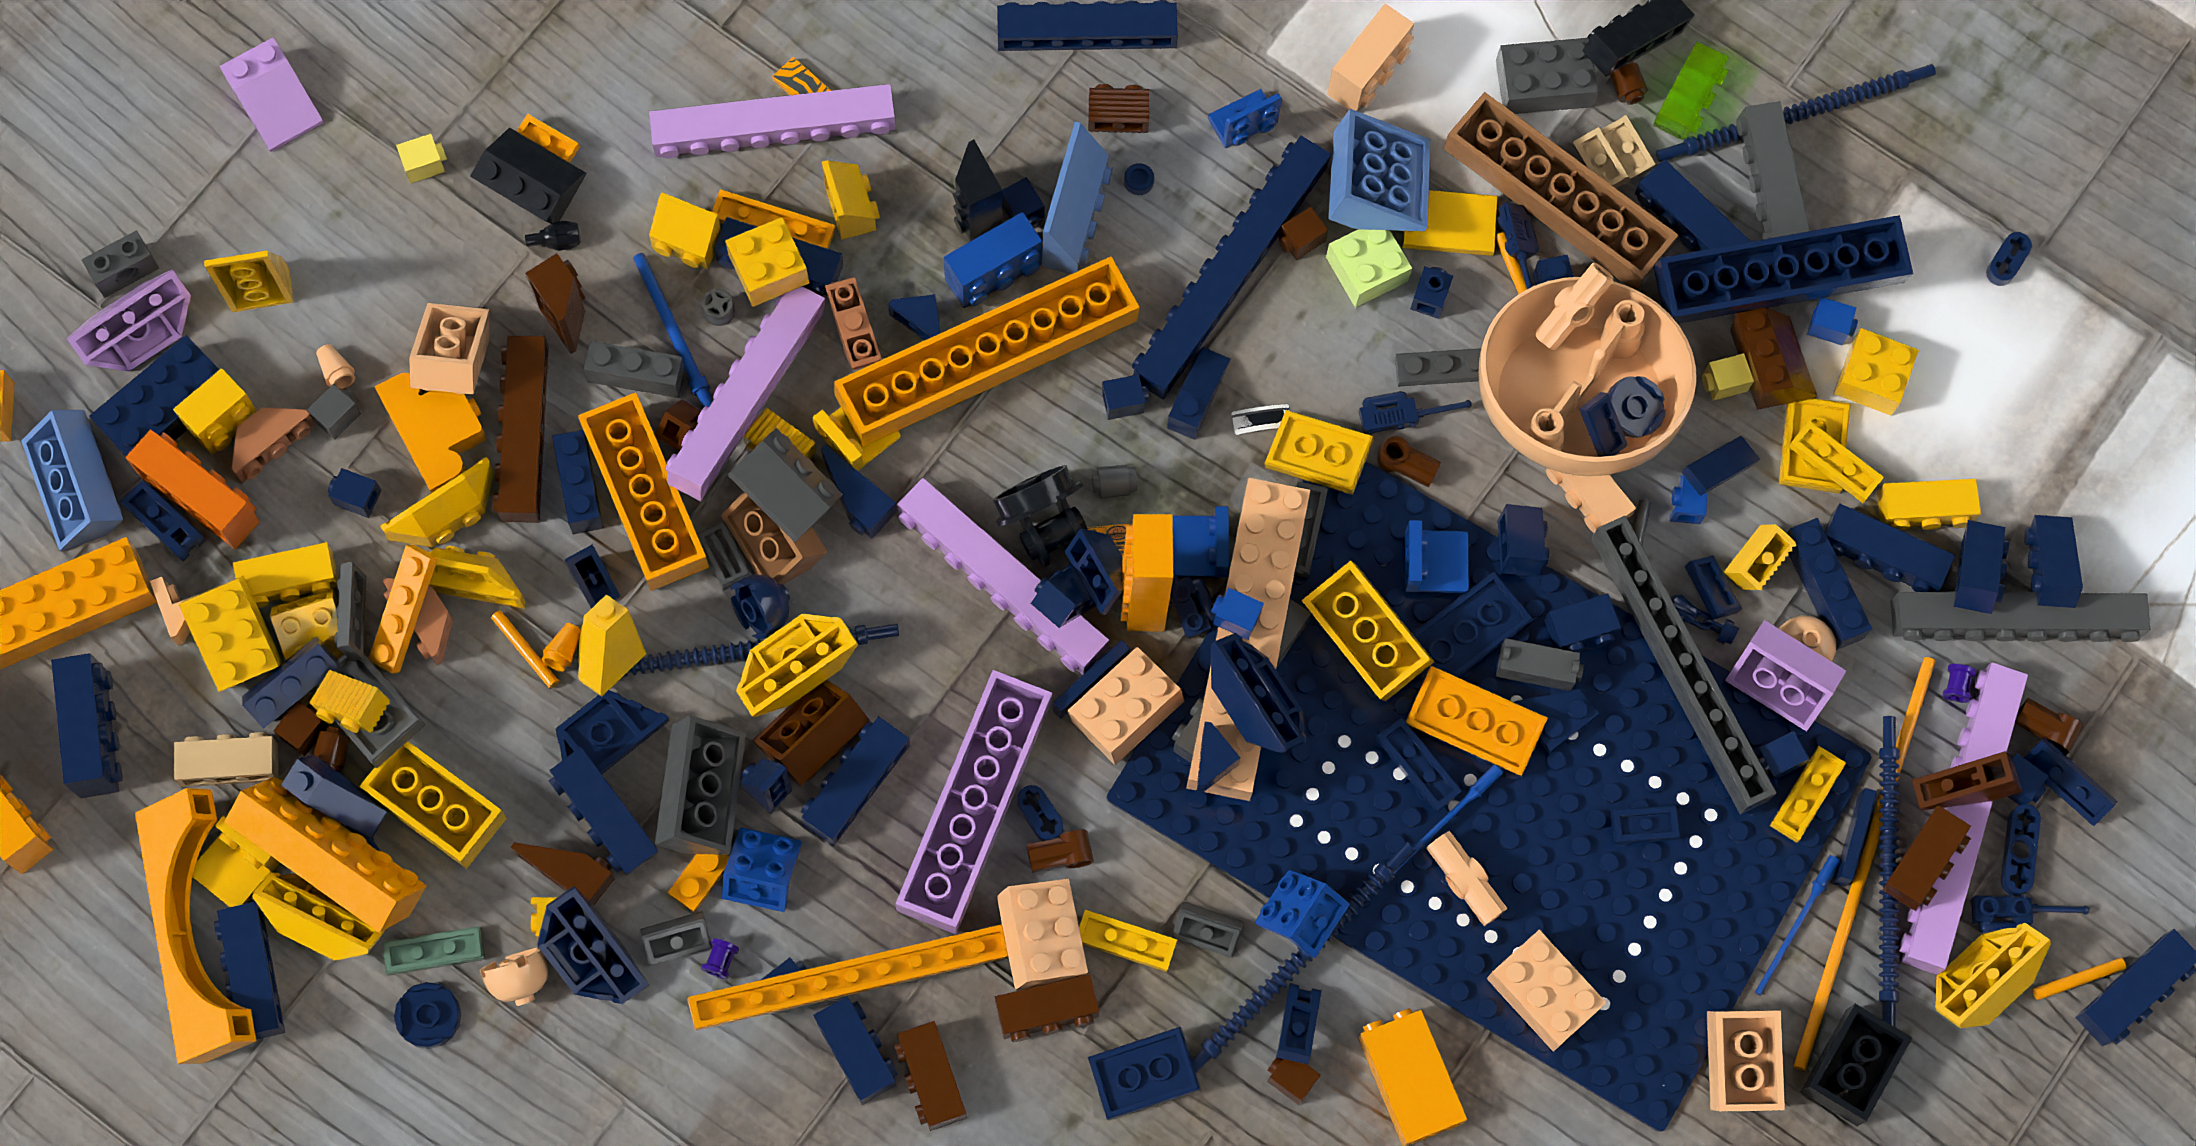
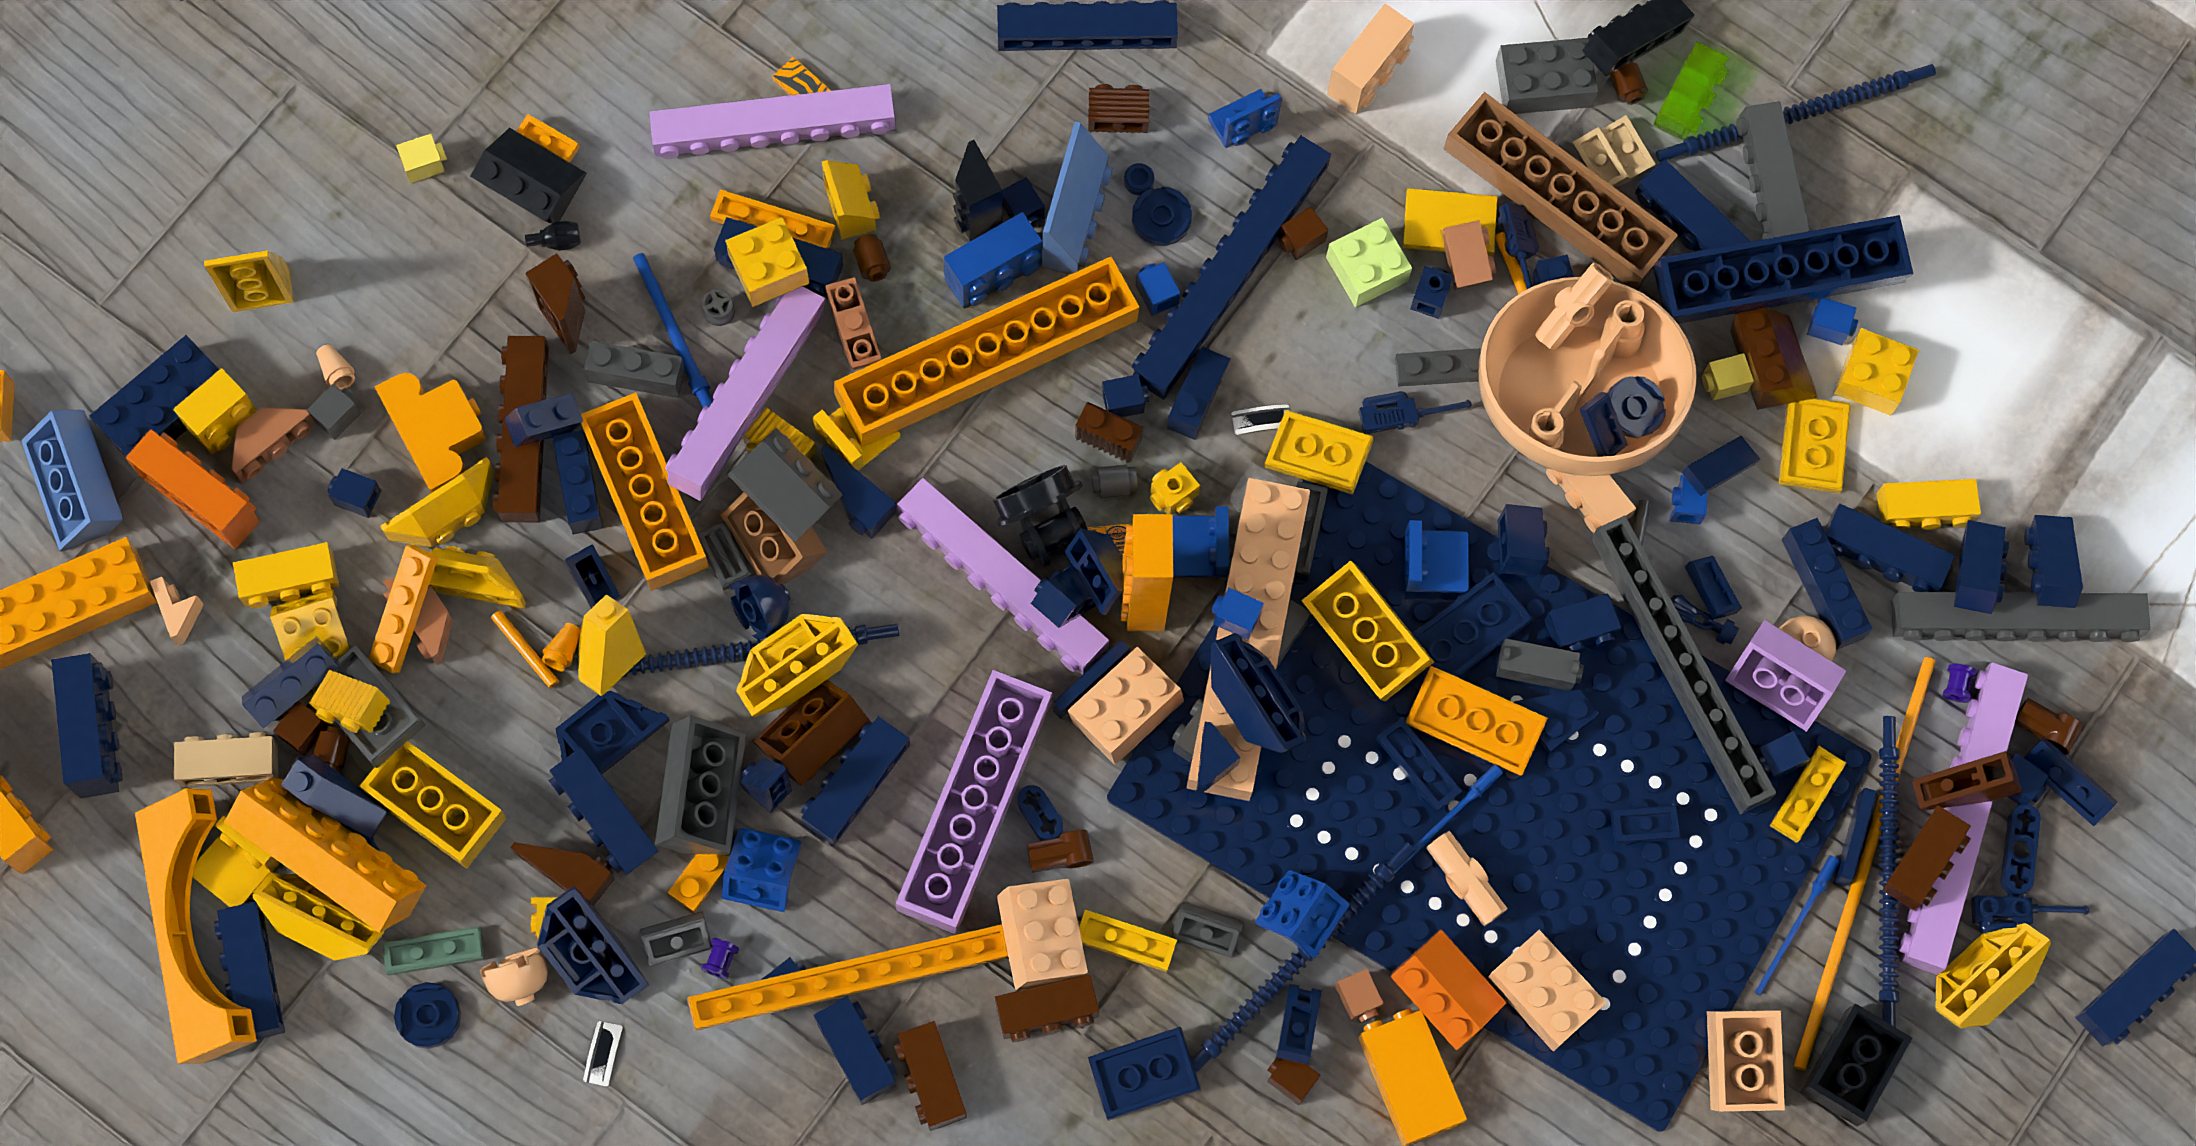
(120, 264): dark grey brick -> none
(134, 325): lavender wedge -> none
(162, 519): dark blue plate -> none
(230, 633): yellow brick -> none
(271, 94): lavender slope -> none
(351, 611): dark grey plate -> none
(449, 348): light nougat brick -> none
(543, 419): none -> dark blue brick
(602, 1053): none -> sticker
(676, 423): reddish brown brick -> none
(684, 231): yellow slope -> none
(871, 257): none -> reddish brown brick
(917, 314): dark blue slope -> none
(1108, 432): none -> reddish brown brick
(1157, 288): none -> blue brick
(1161, 216): none -> dark blue tile
(1174, 489): none -> yellow brick
(1191, 620): dark blue piece -> none
(1359, 996): none -> nougat brick
(1378, 175): medium blue slope -> none
(1411, 461): reddish brown piece -> none
(1448, 989): none -> orange slope
(1468, 254): none -> nougat brick
(1760, 557): yellow brick -> none
(1836, 461): yellow plate -> none
(2014, 262): dark blue beam -> none
(2079, 978): light orange bar -> none

